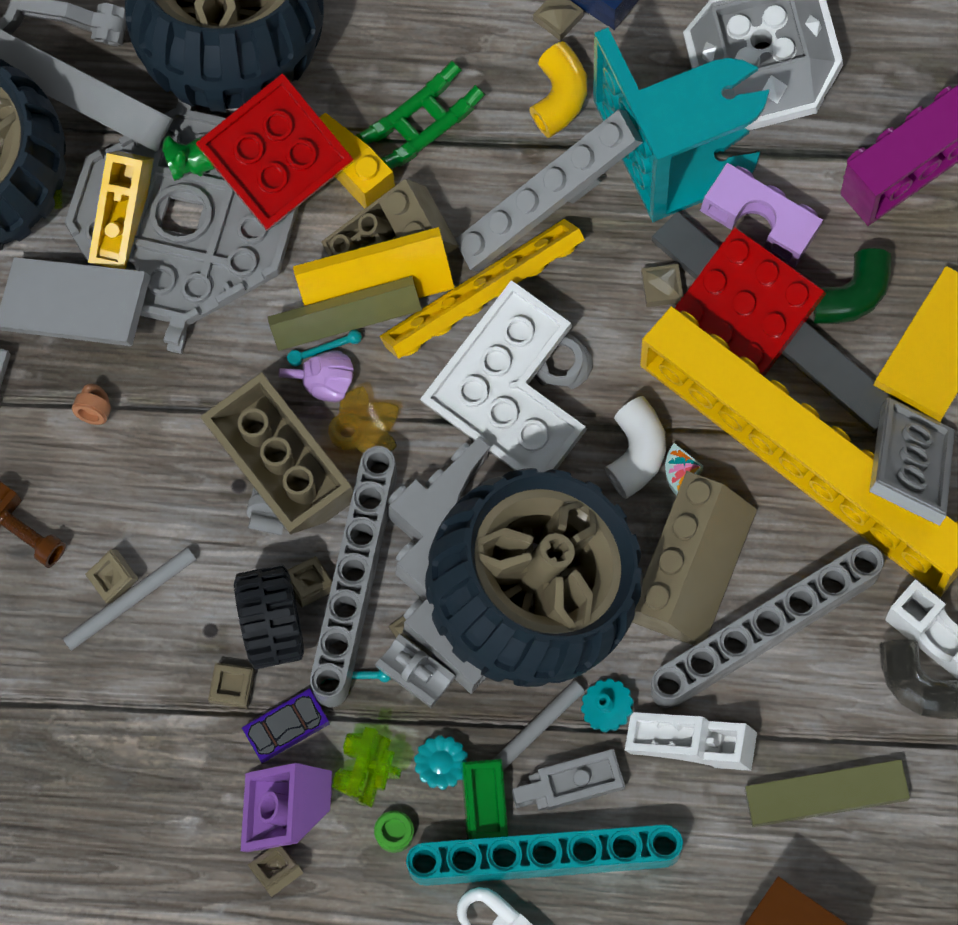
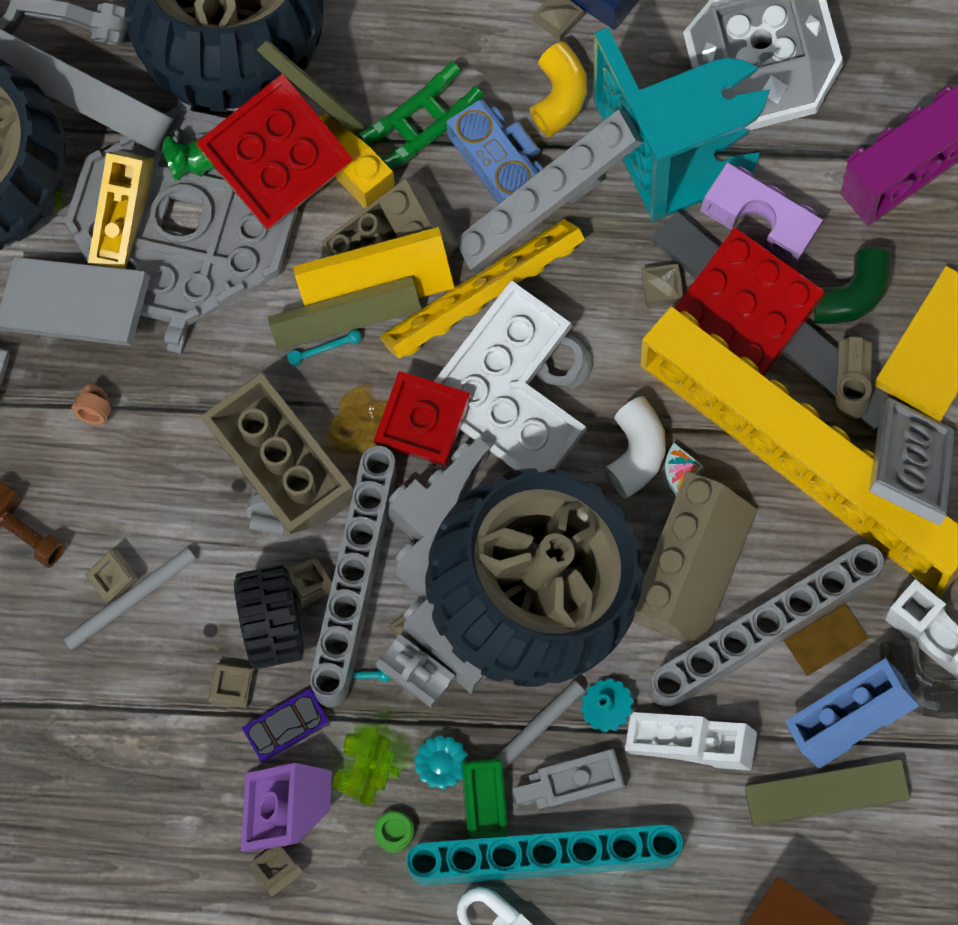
(310, 87): none -> olive tile
(324, 375): lavender piece -> none
(422, 418): none -> red tile
(488, 150): none -> medium blue piece
(826, 639): none -> pearl gold sticker
(851, 713): none -> medium blue piece
(853, 376): none -> dark tan piece

